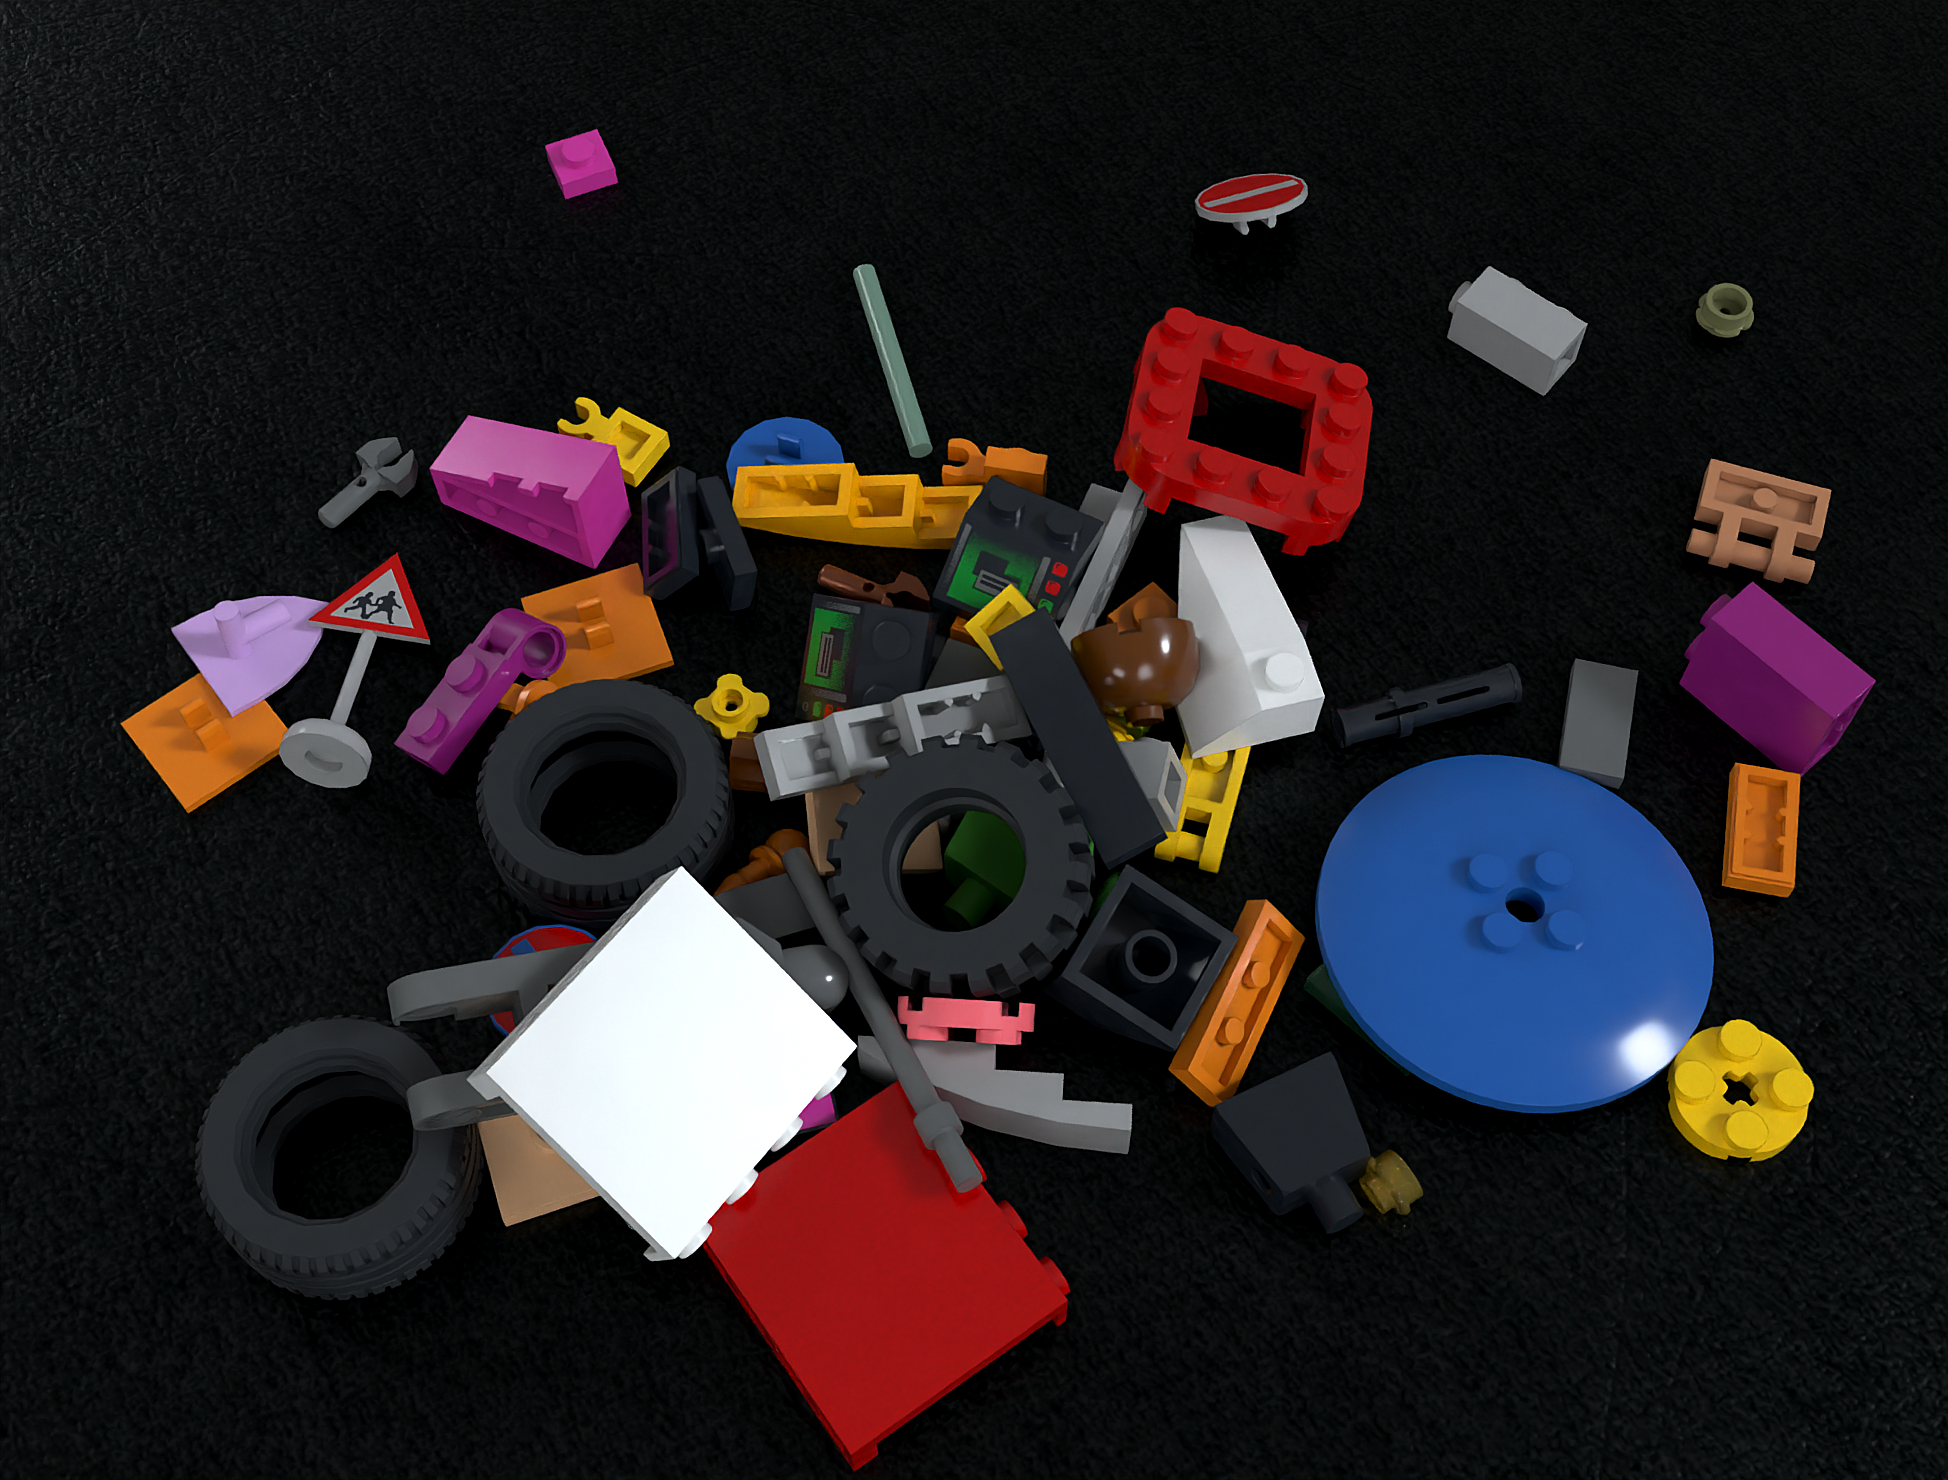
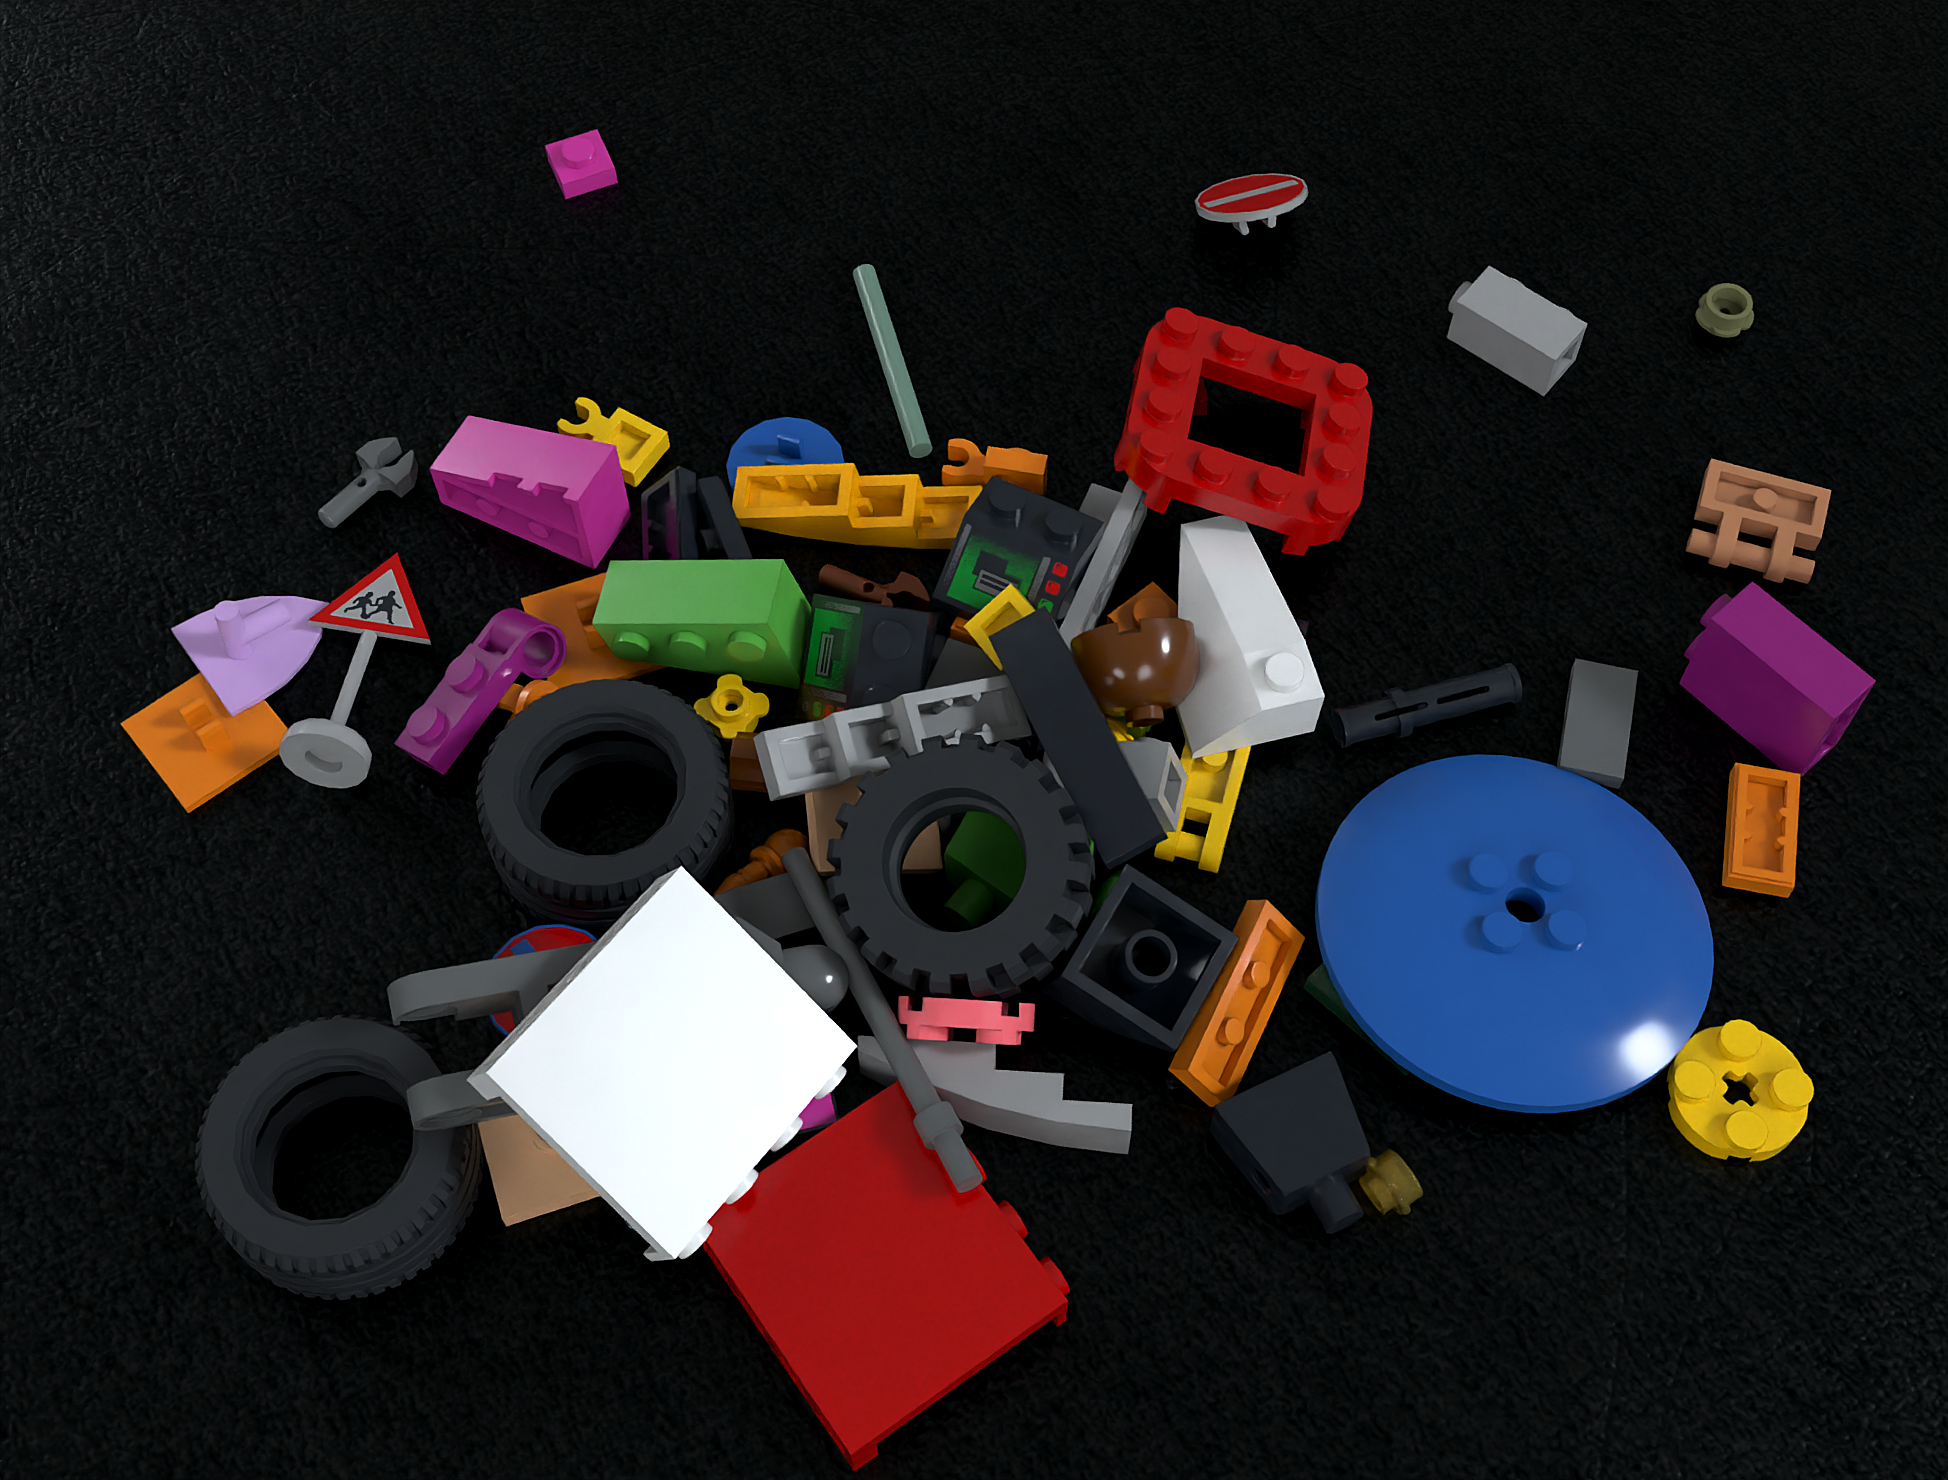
(707, 617): none -> bright green wedge

